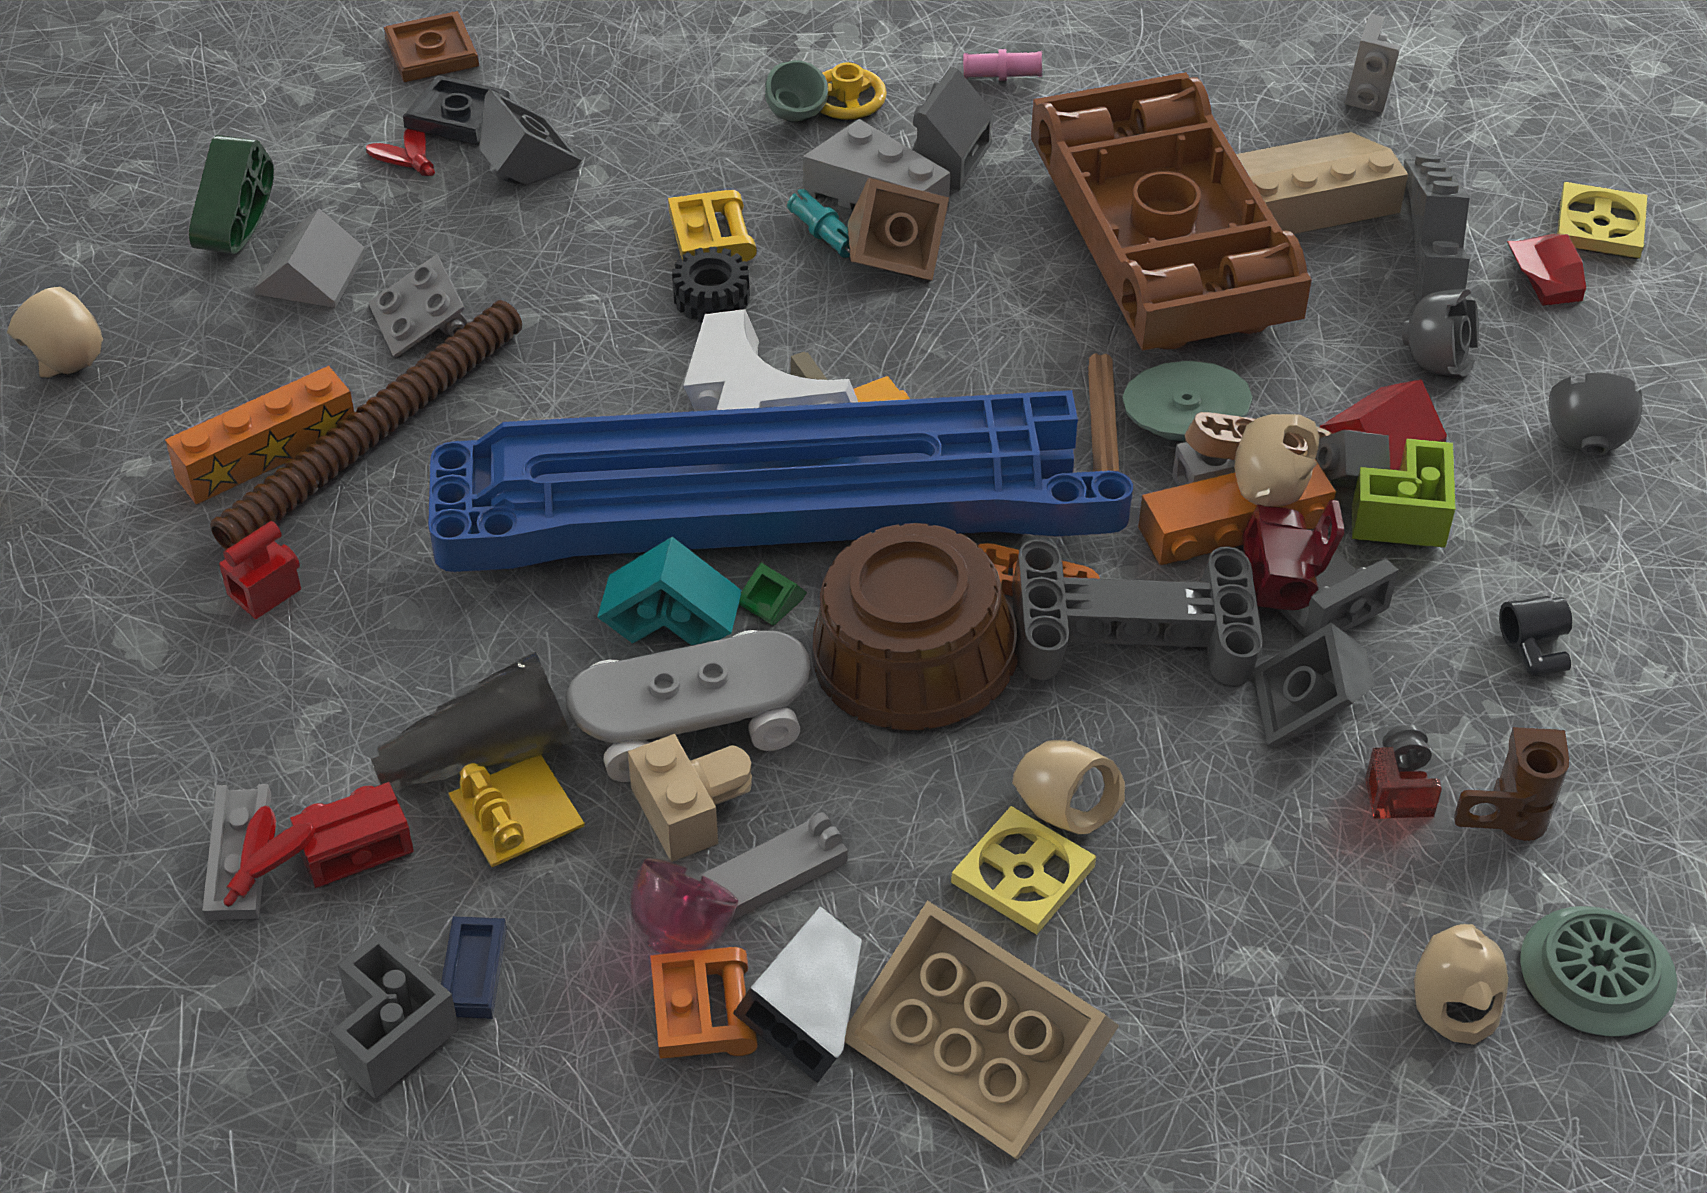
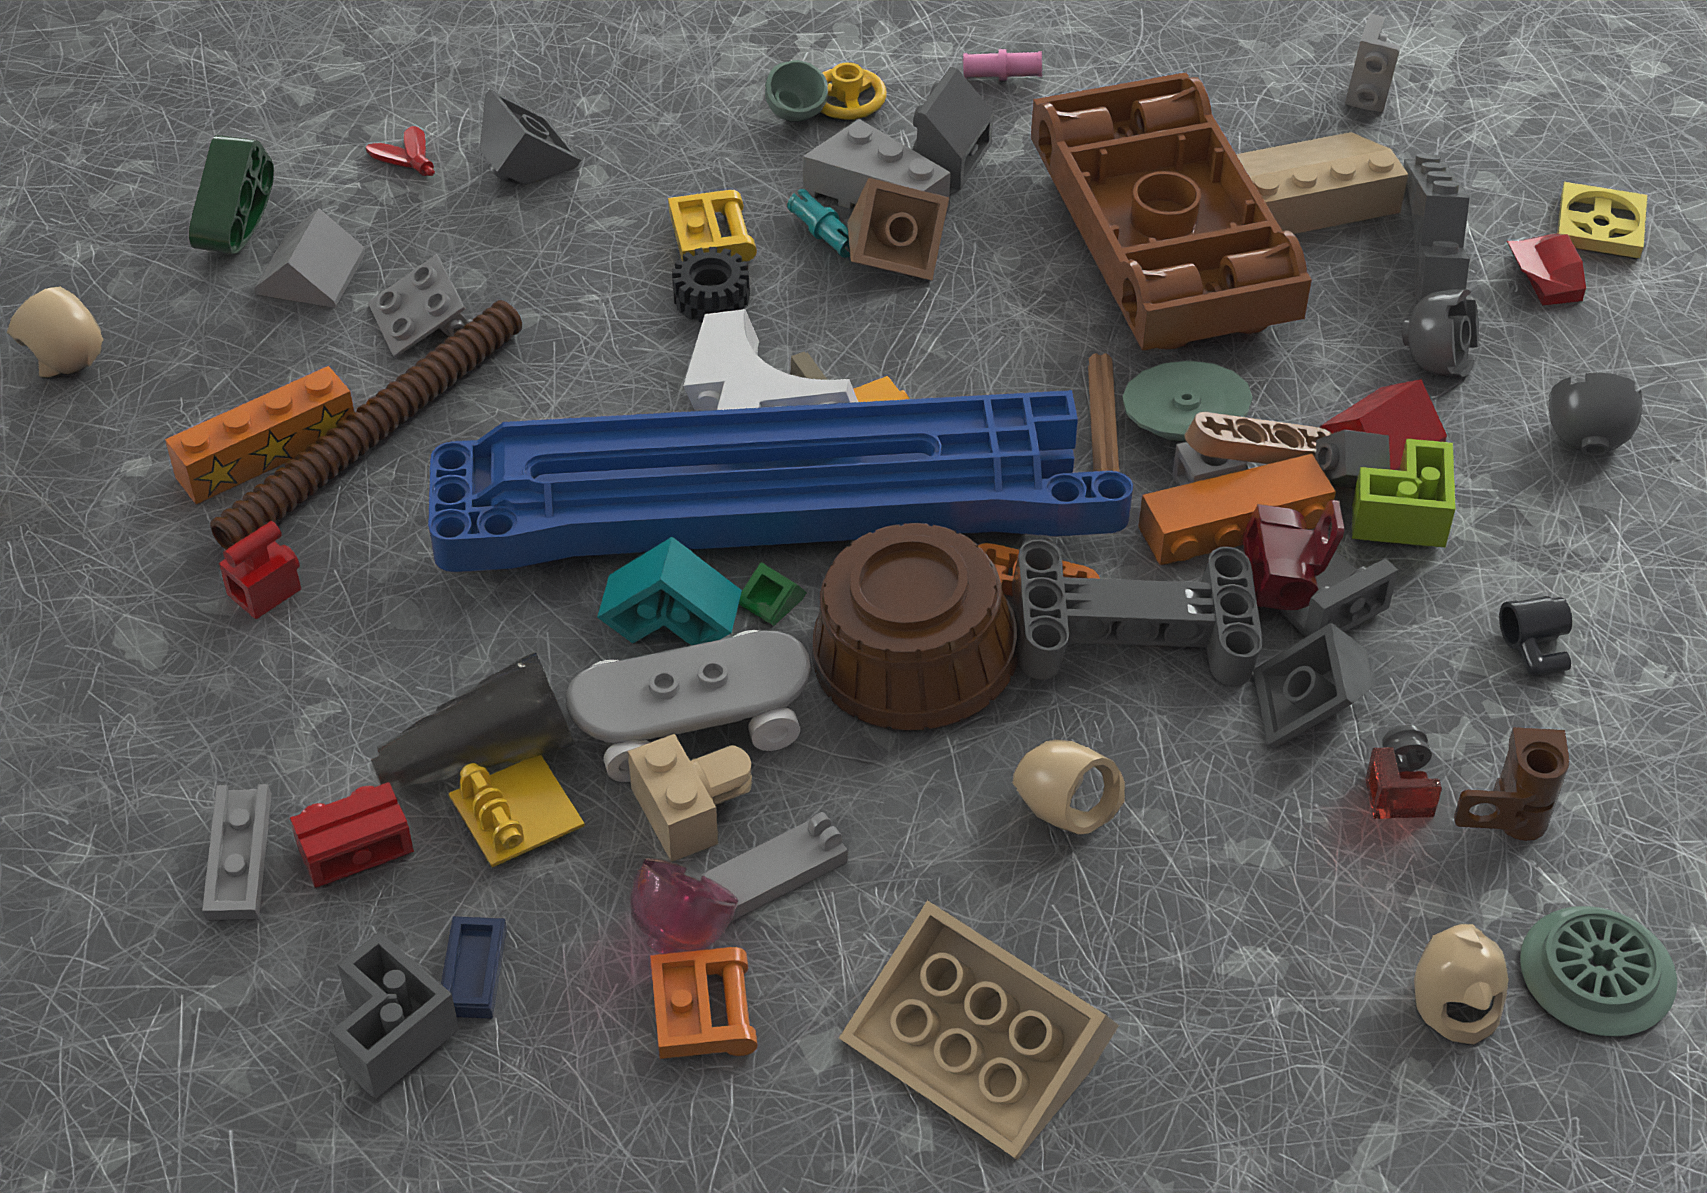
(265, 852): red piece -> none
(431, 46): dark orange tile -> none
(450, 109): black tile -> none
(807, 995): slope -> none
(1029, 914): light yellow piece -> none
(1266, 468): tan piece -> none

